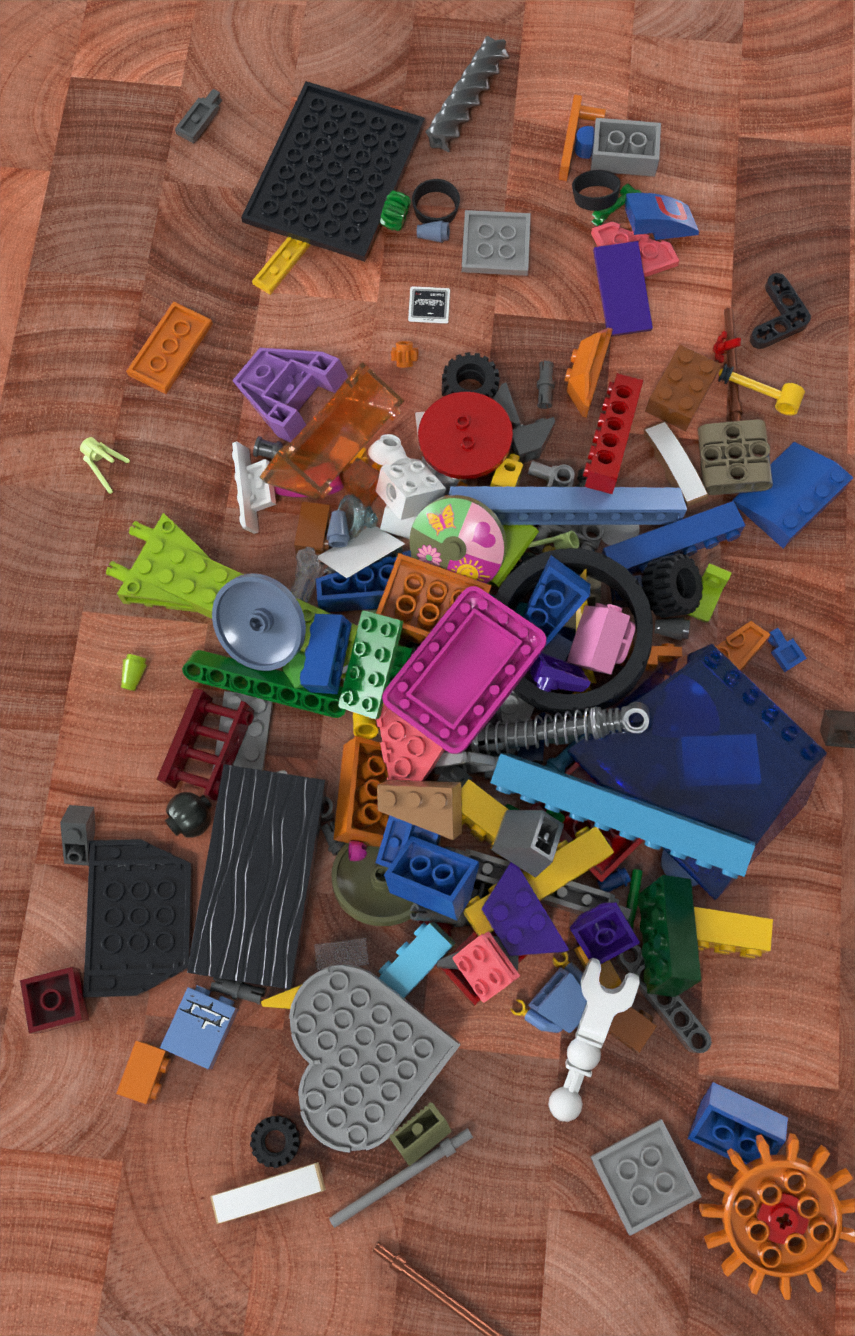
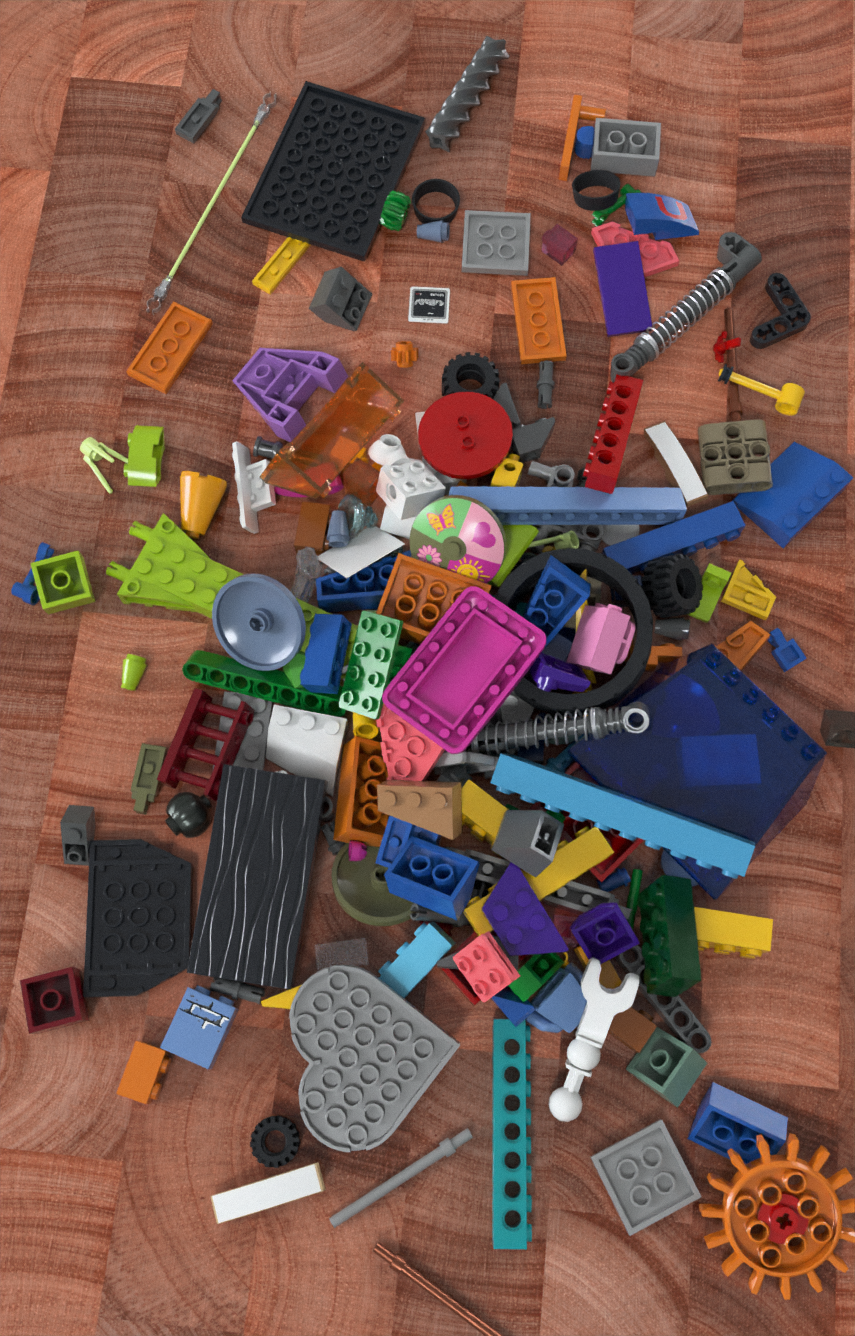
(27, 590): none -> blue brick
(62, 582): none -> lime brick
(144, 783): none -> olive hinge
(145, 456): none -> lime brick
(161, 291): none -> piece
(199, 501): none -> light orange cone
(307, 743): none -> white wedge
(340, 299): none -> dark grey slope
(420, 1134): olive brick -> none
(505, 1235): none -> teal brick
(512, 1006): none -> blue slope
(535, 974): none -> green brick
(538, 320): none -> orange plate
(559, 244): none -> clear pink brick
(563, 926): none -> clear pink brick
(586, 369): orange wedge -> none
(667, 1066): none -> sand green slope
(682, 388): dark orange brick -> none
(738, 260): none -> dark grey piece
(748, 593): none -> yellow wing

